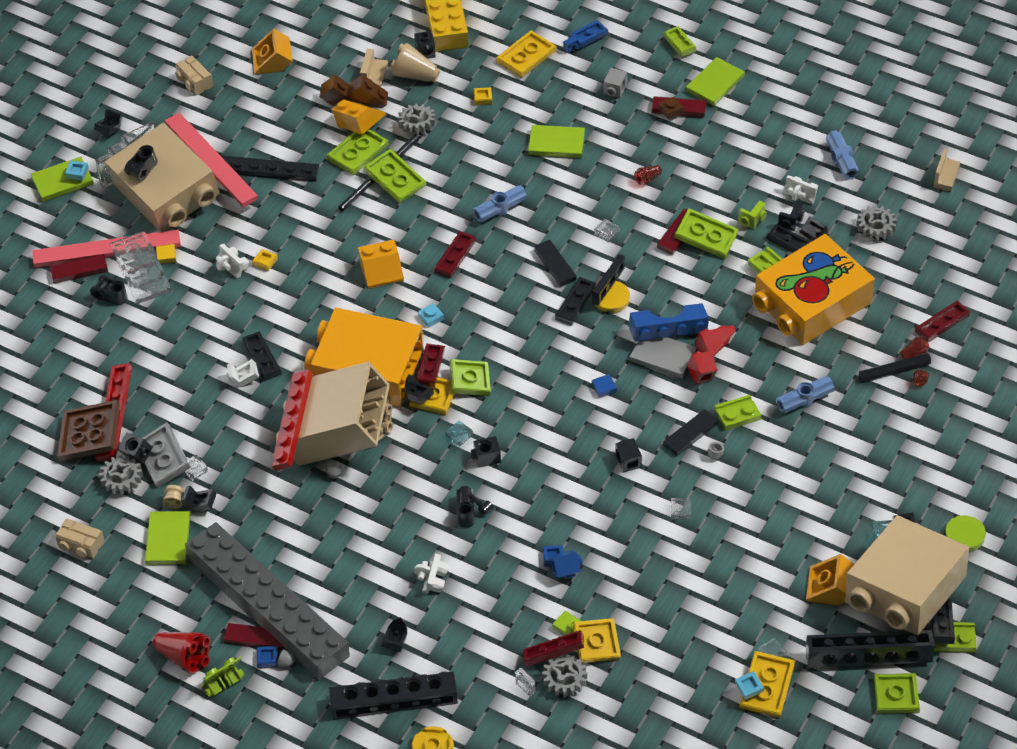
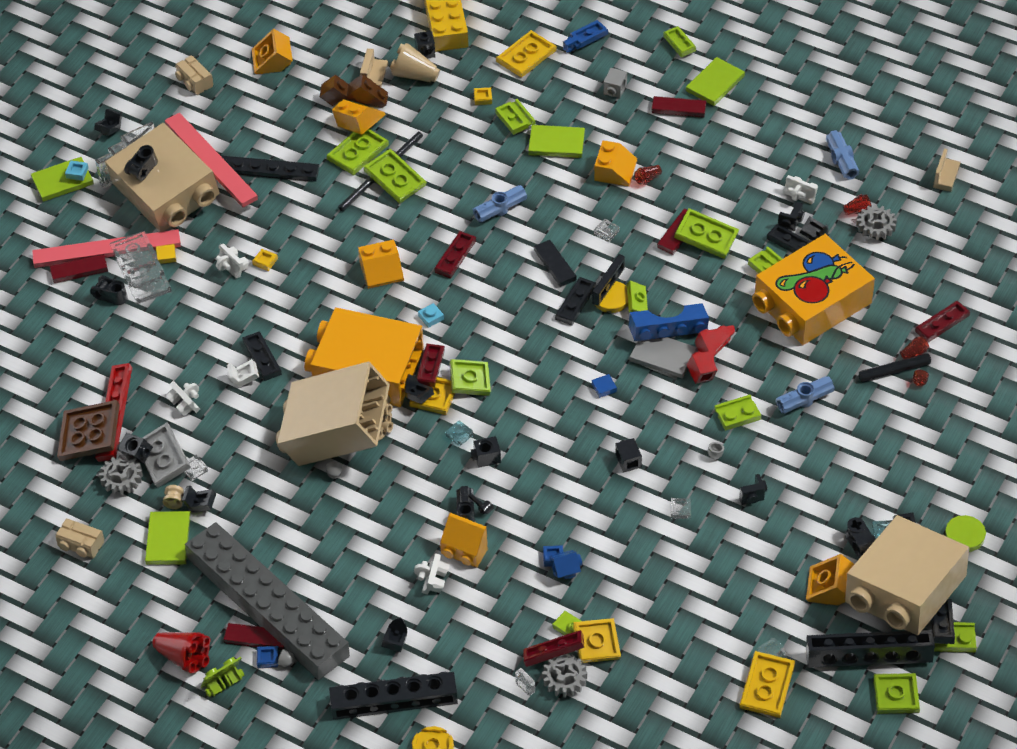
(177, 393): none -> white hips
(292, 420): red plate -> none
(416, 119): light grey gear -> none
(464, 540): none -> light orange slope
(515, 116): none -> lime plate
(614, 164): none -> light orange slope
(636, 297): none -> lime plate
(671, 107): reddish brown plate -> none
(690, 432): black tile -> none
(749, 685): medium azure plate -> none
(753, 218): lime bracket -> none
(753, 493): none -> black bracket
(857, 204): none -> clear red cone
(859, 536): none -> black piece

